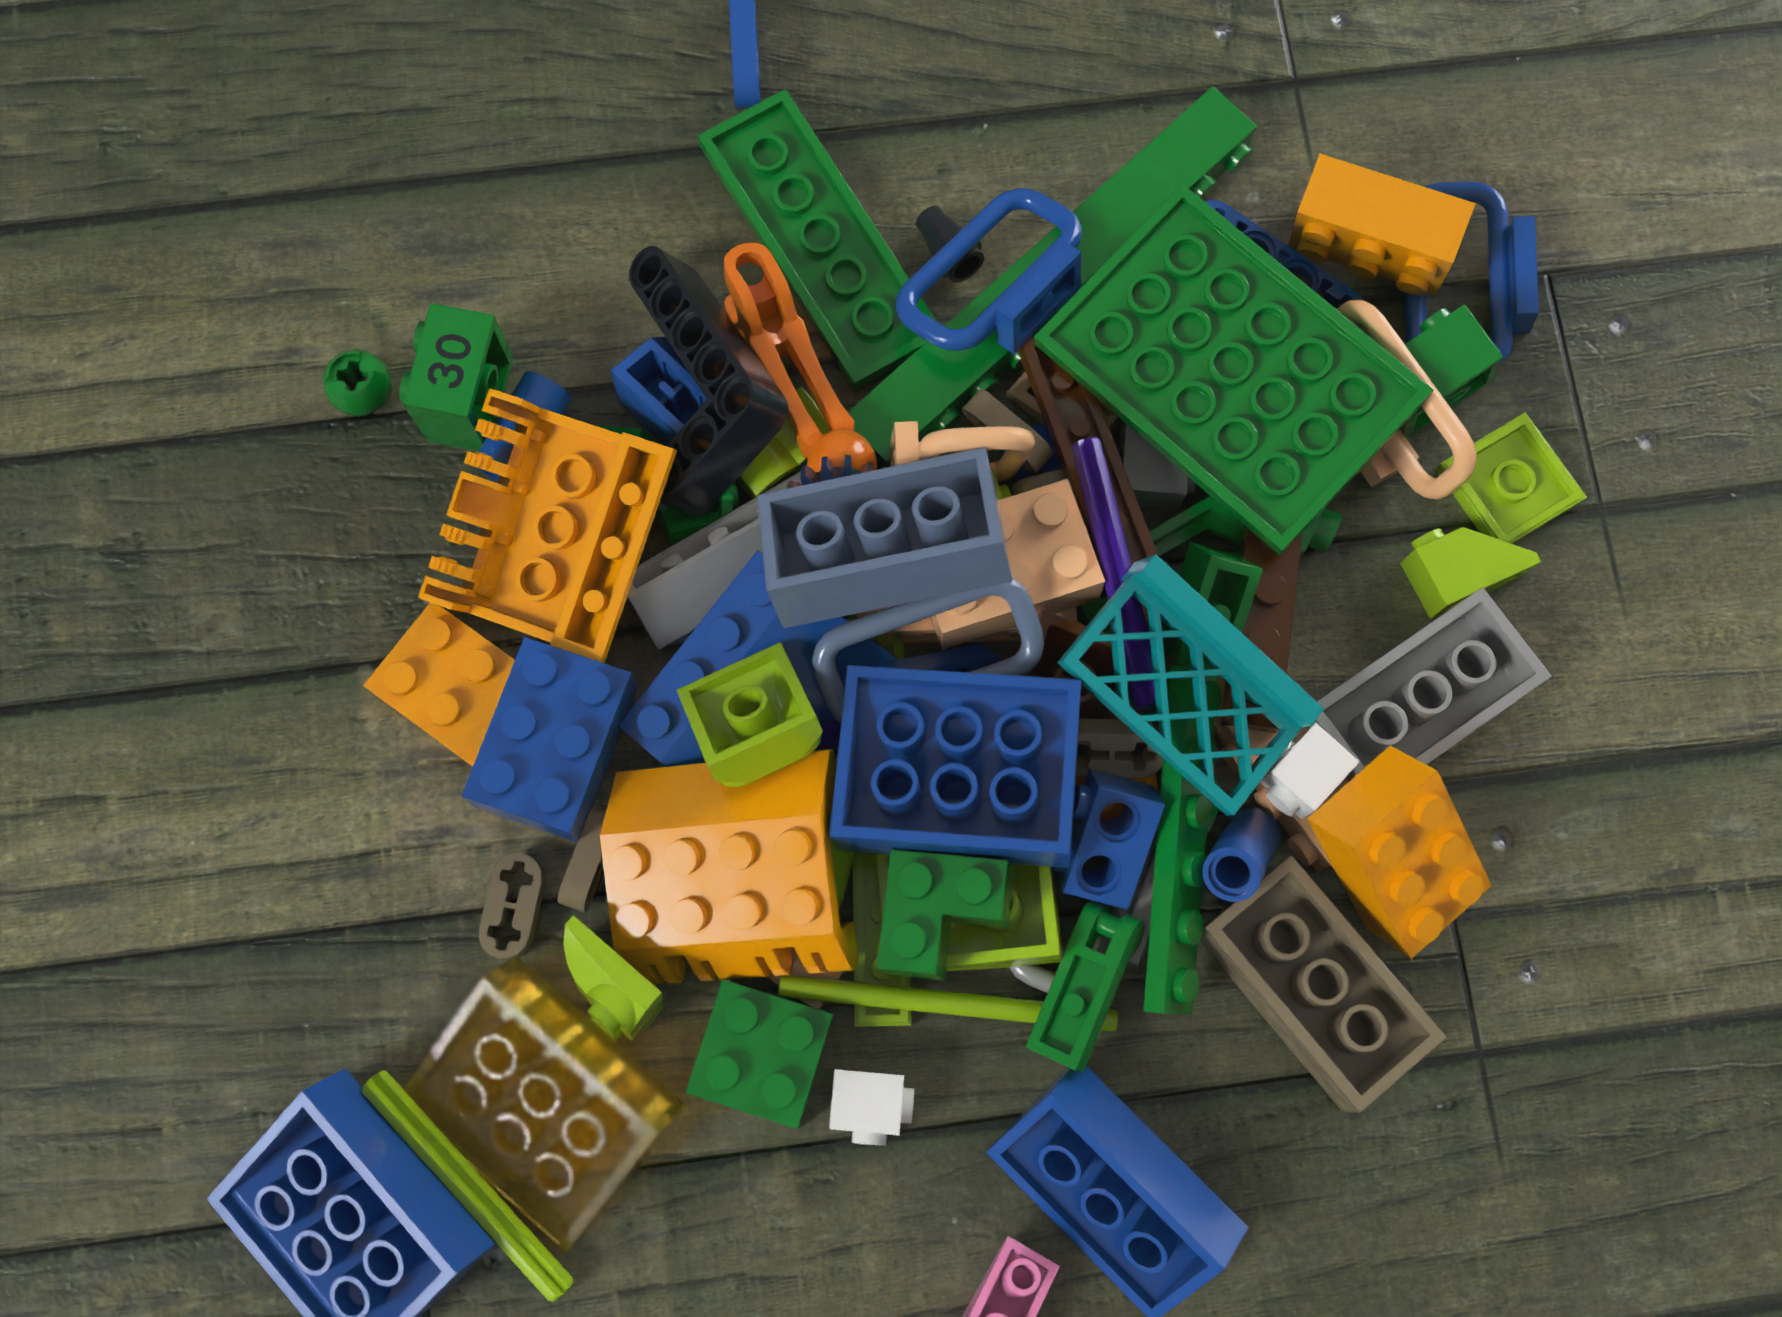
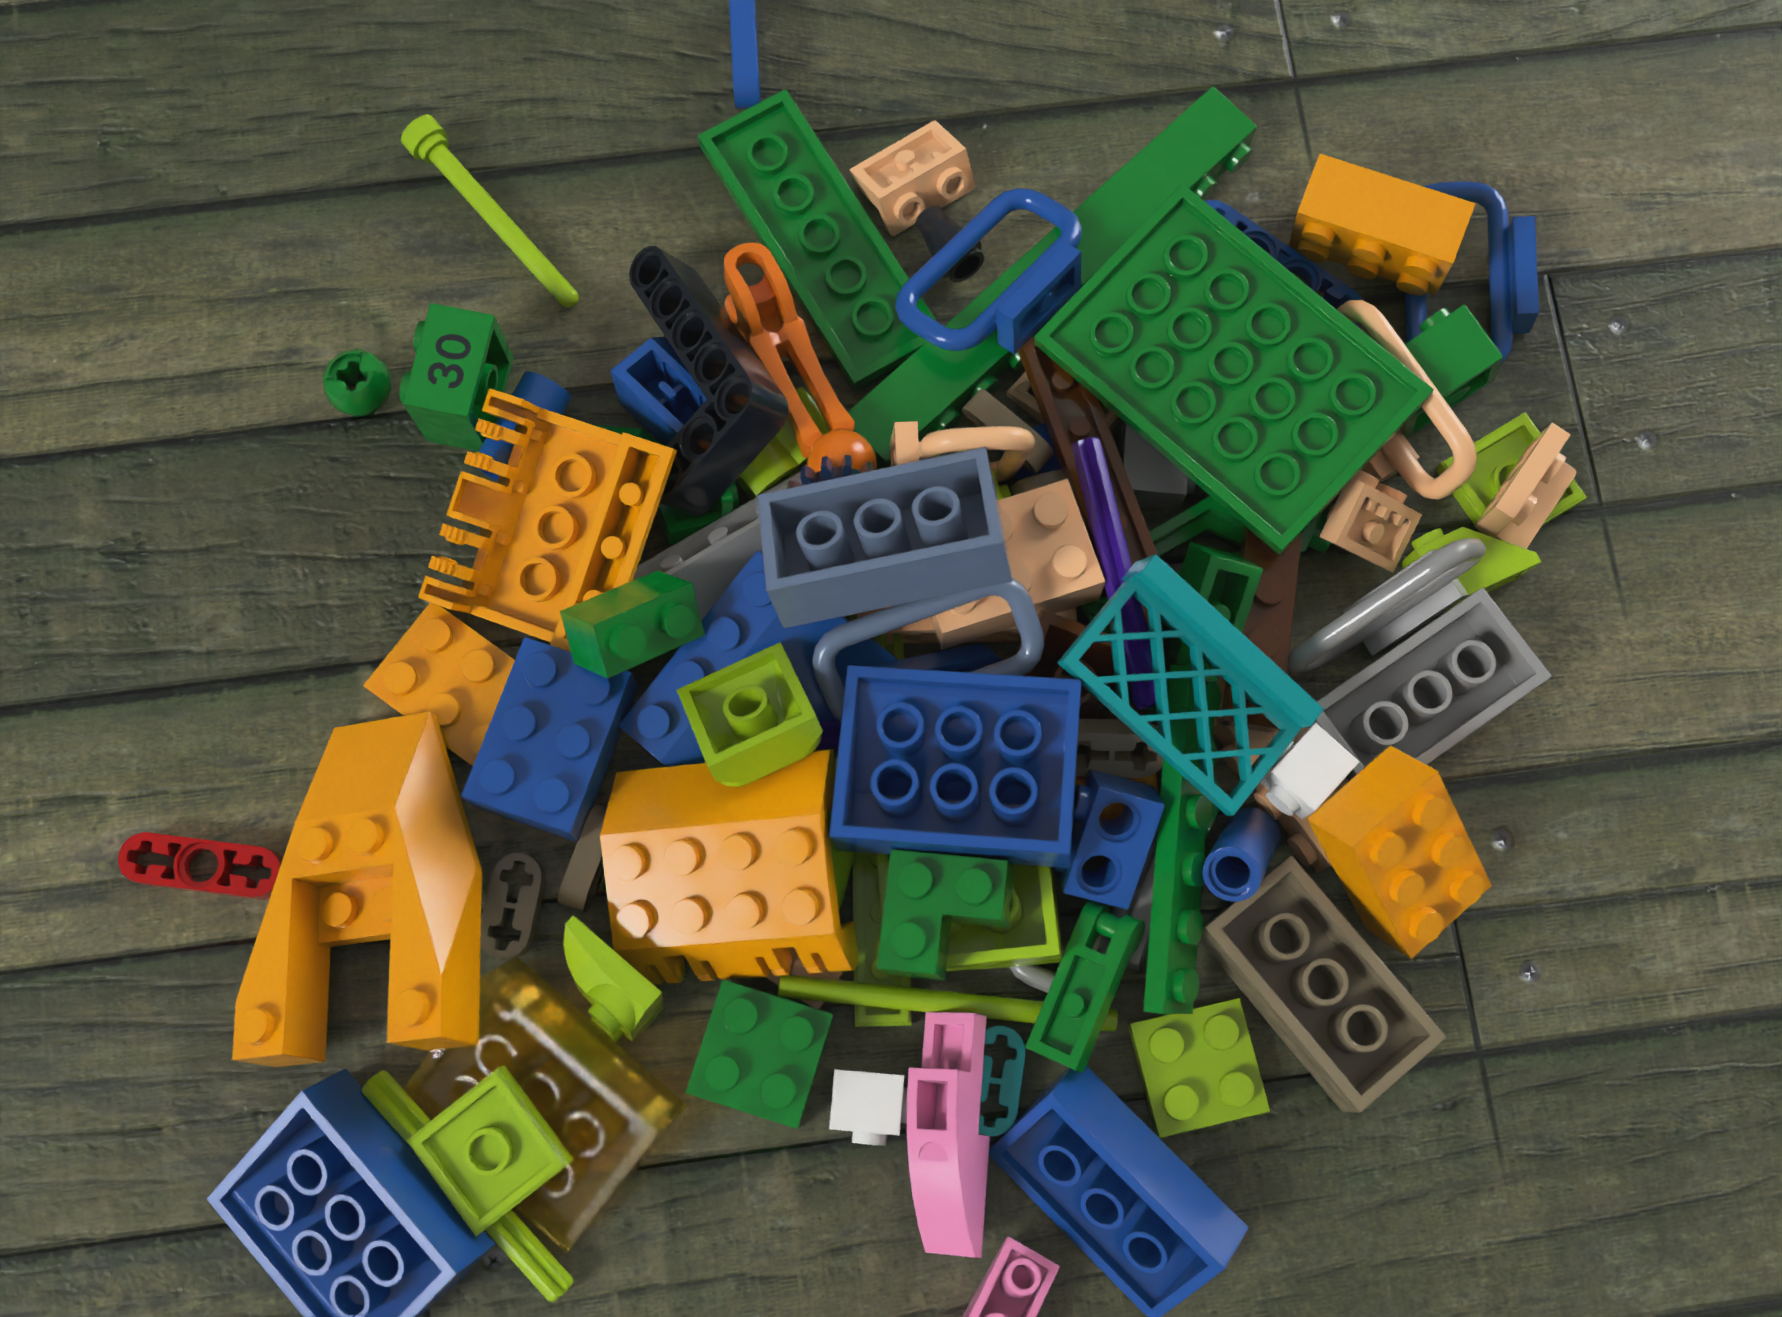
(168, 846): none -> red beam
(367, 861): none -> light orange wedge
(428, 142): none -> lime piece
(490, 1150): none -> lime tile
(632, 623): none -> green brick
(914, 175): none -> light nougat bracket
(942, 1135): none -> bright pink slope
(1009, 1080): none -> teal beam
(1198, 1068): none -> lime plate
(1371, 521): none -> light nougat bracket
(1393, 607): none -> light grey bar
(1529, 490): none -> light nougat bracket

